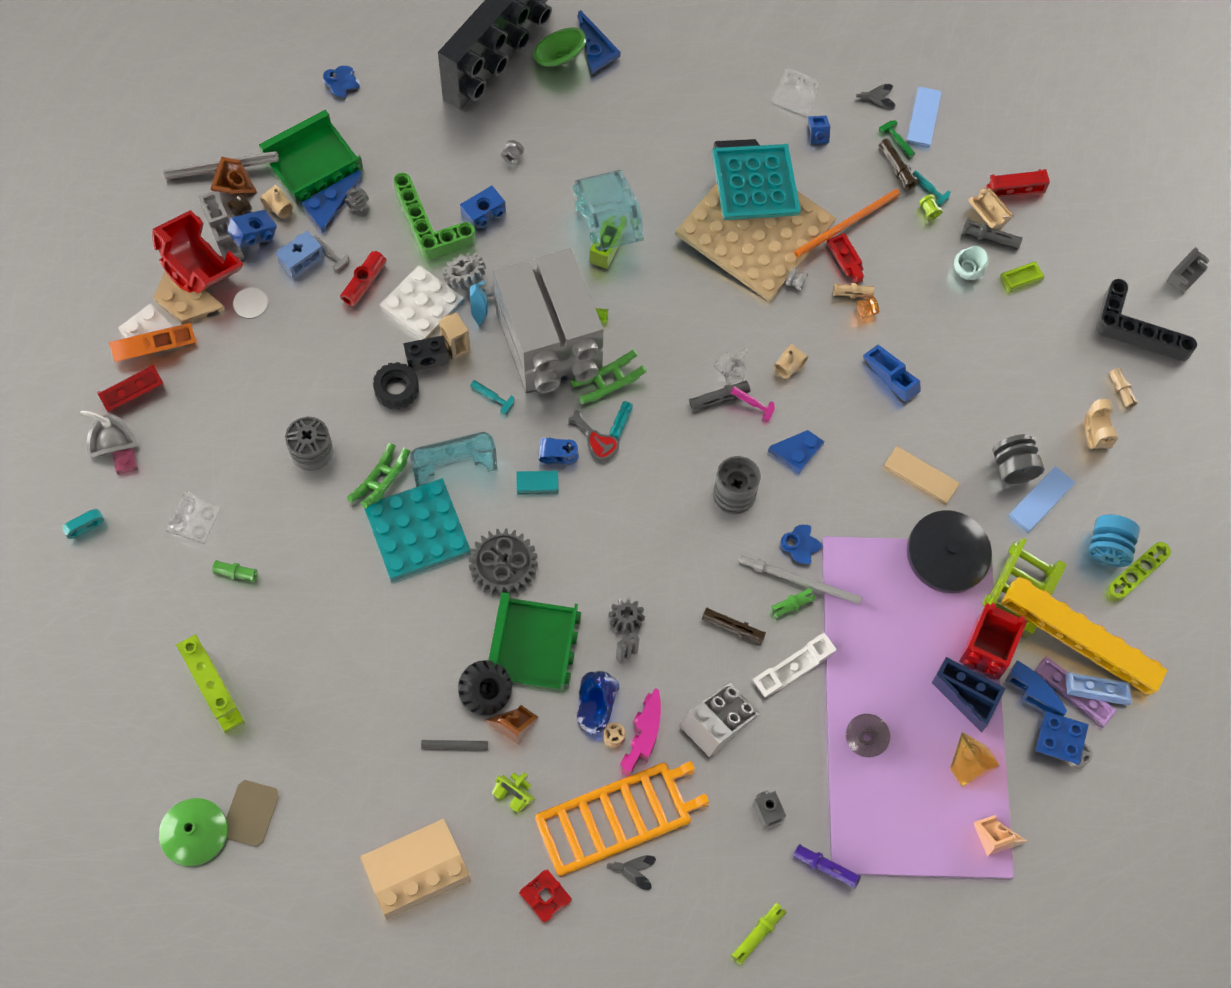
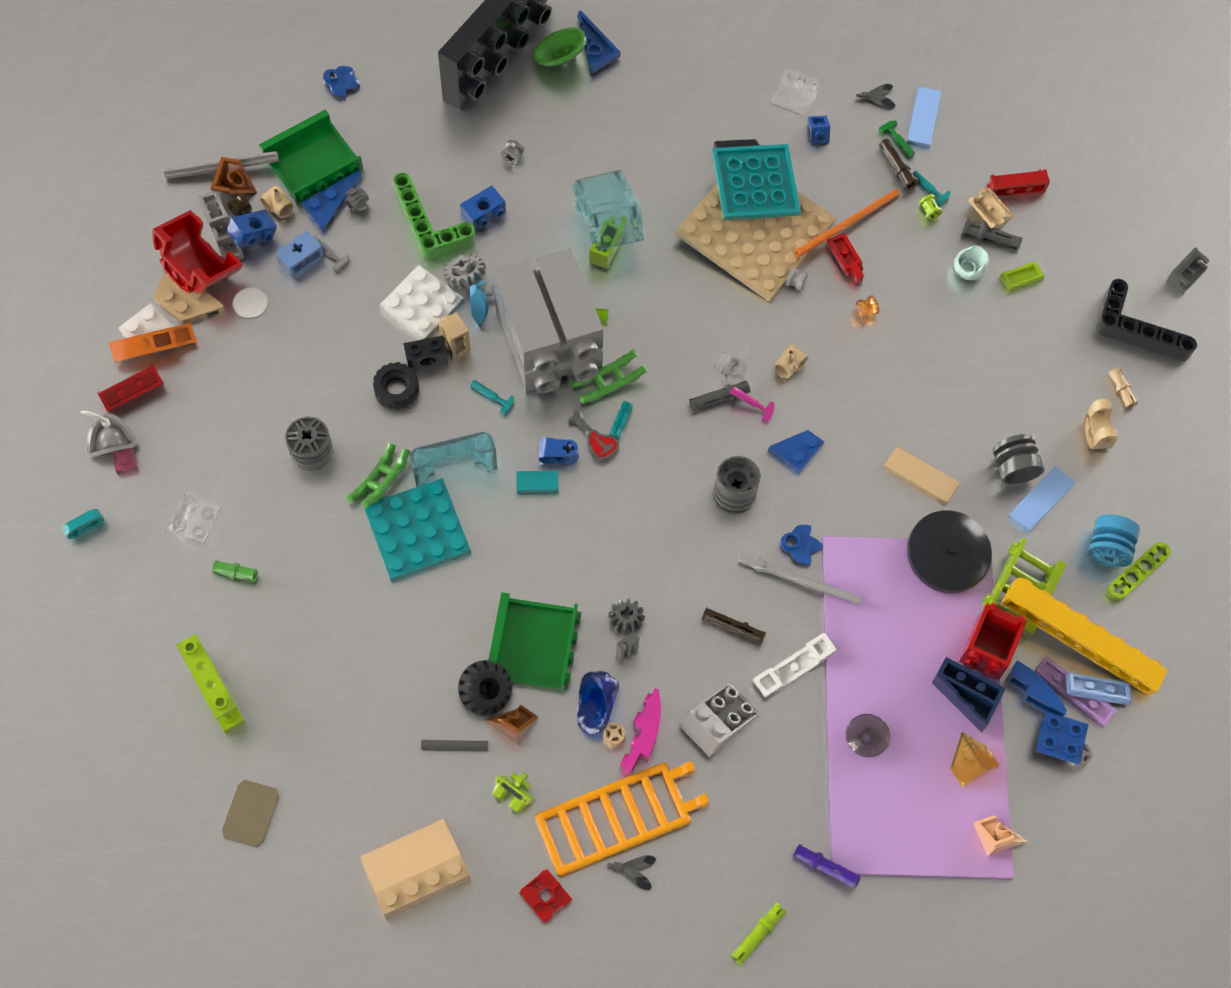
(204, 839): bright green dish -> none
(368, 270): red piece -> none
(488, 573): dark grey gear -> none
(769, 809): dark grey brick -> none
(793, 602): bright green pin -> none
(852, 290): tan pin -> none
(893, 373): blue slope -> none

